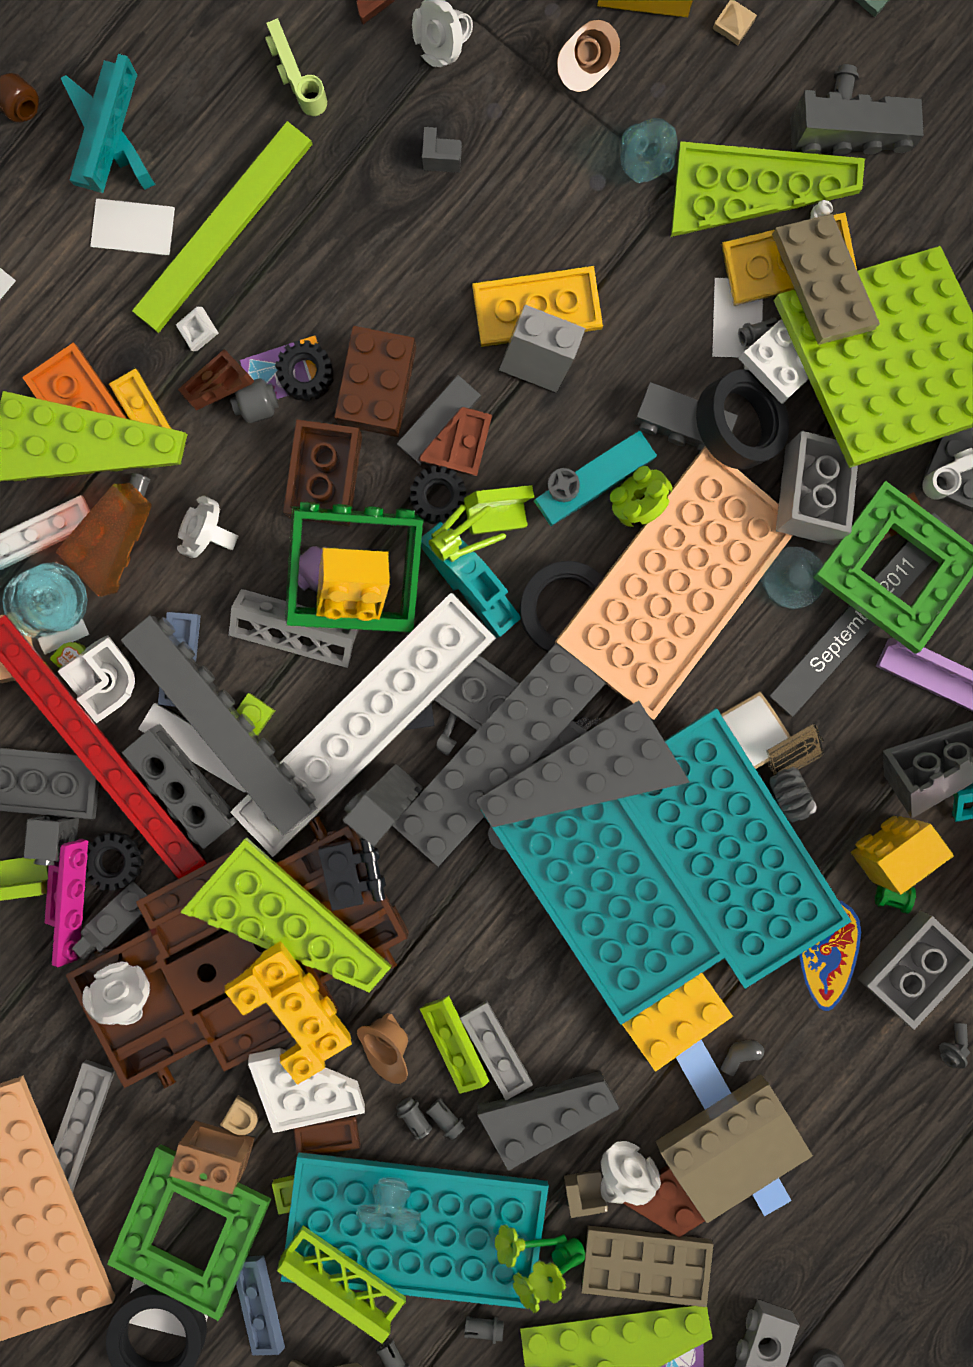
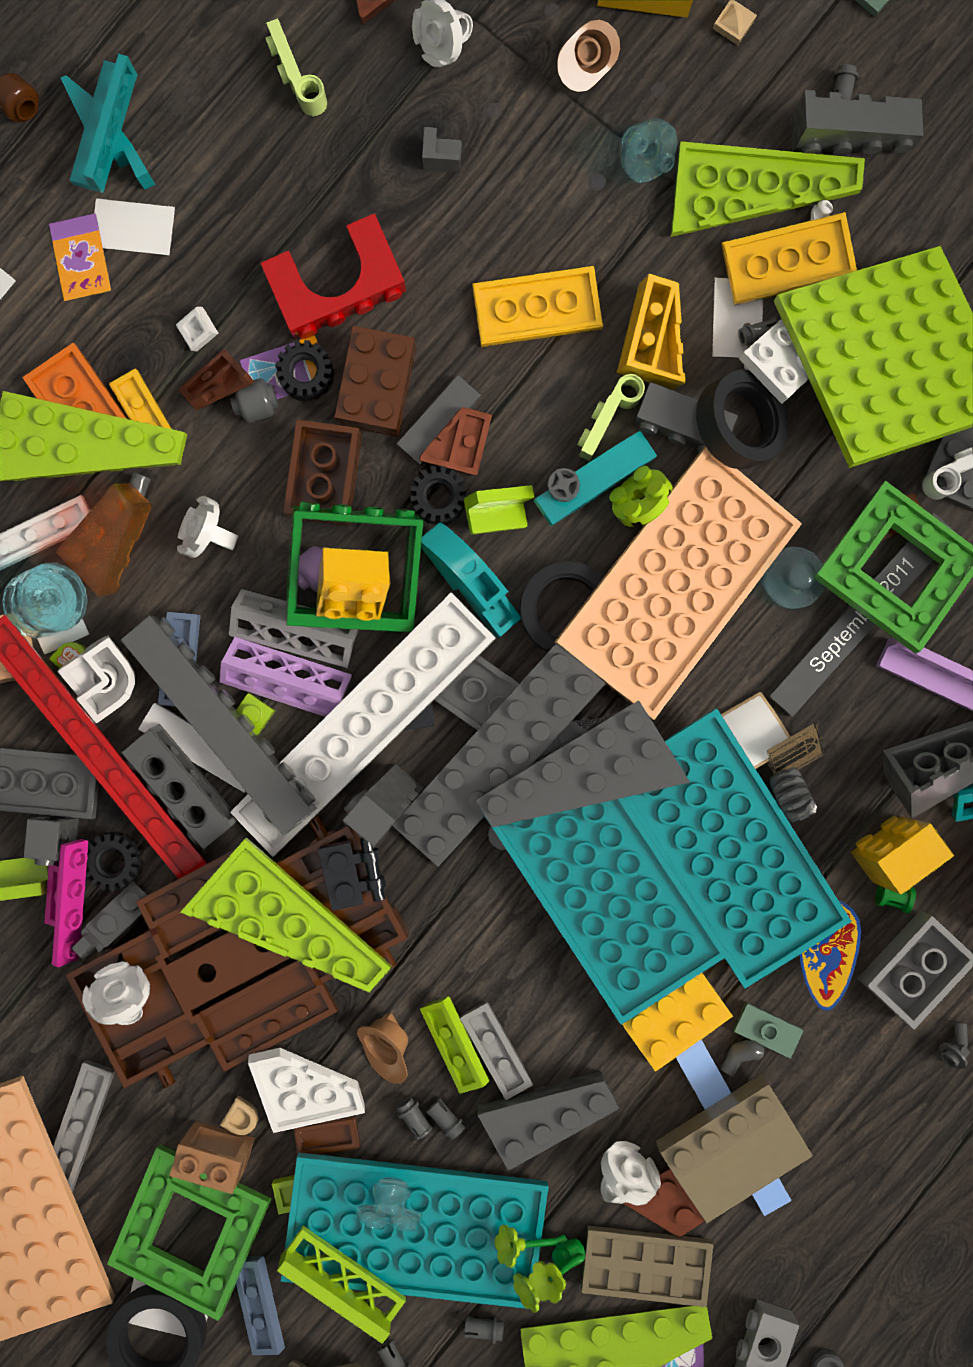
(80, 257): none -> sticker
(222, 227): lime tile -> none
(282, 683): none -> lavender fence
(297, 1004): yellow bracket -> none
(377, 282): none -> red arch
(445, 743): dark grey hand -> none
(446, 543): lime plant -> none
(541, 348): light grey slope -> none
(585, 1193): dark tan panel -> none
(605, 411): none -> yellowish green plate
(653, 335): none -> yellow wedge
(768, 1029): none -> sand green plate
(816, 490): light grey brick -> none
(825, 279): dark tan plate -> none

